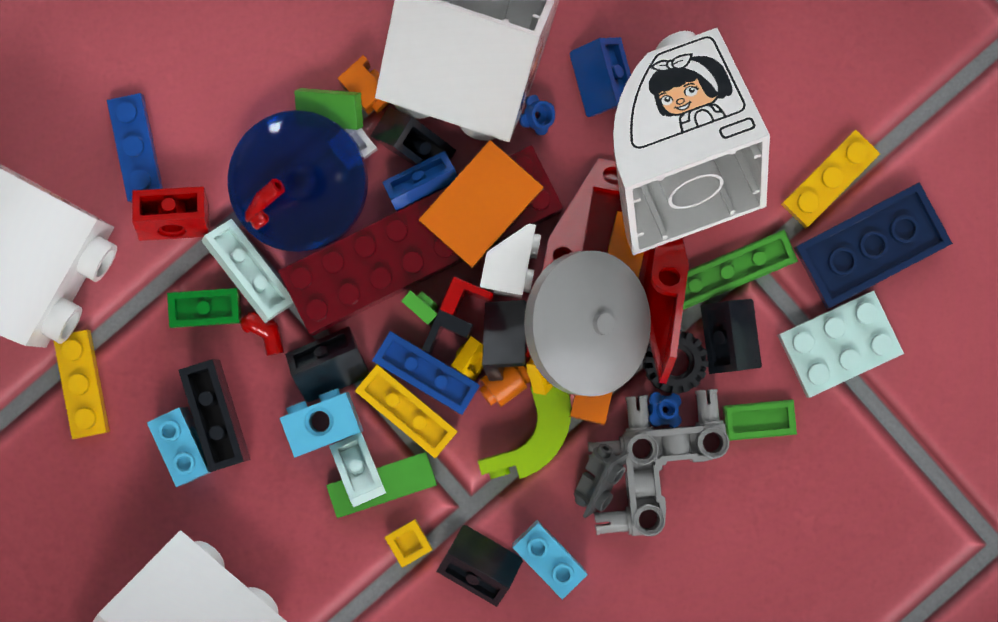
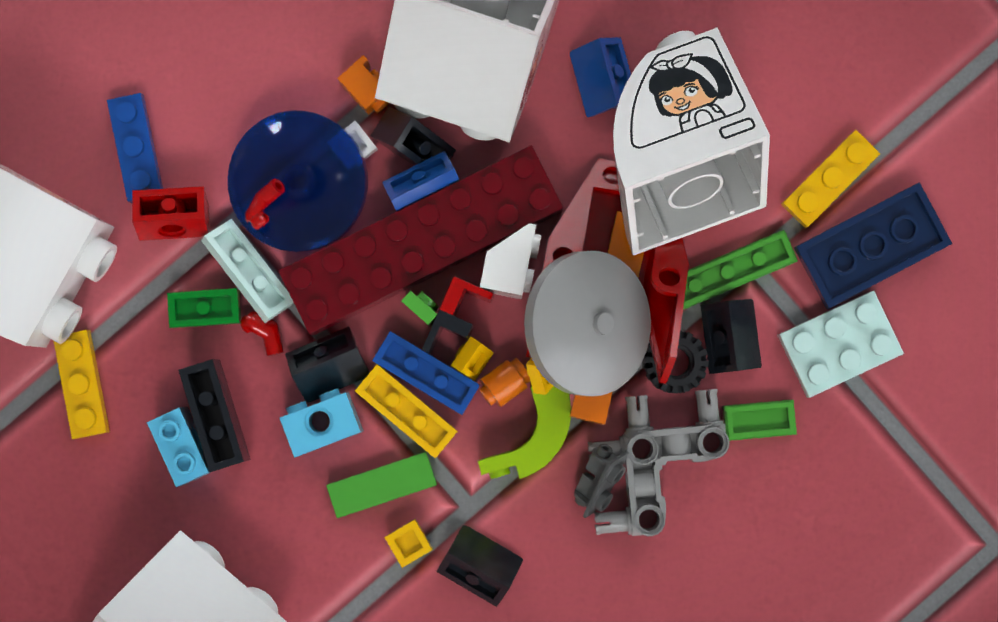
(338, 106): bright green tile -> none
(357, 469): light aqua plate -> none
(481, 204): orange tile -> none
(503, 337): black panel -> none
(545, 118): blue plate -> none
(549, 559): medium azure brick -> none
(655, 409): blue plate -> none

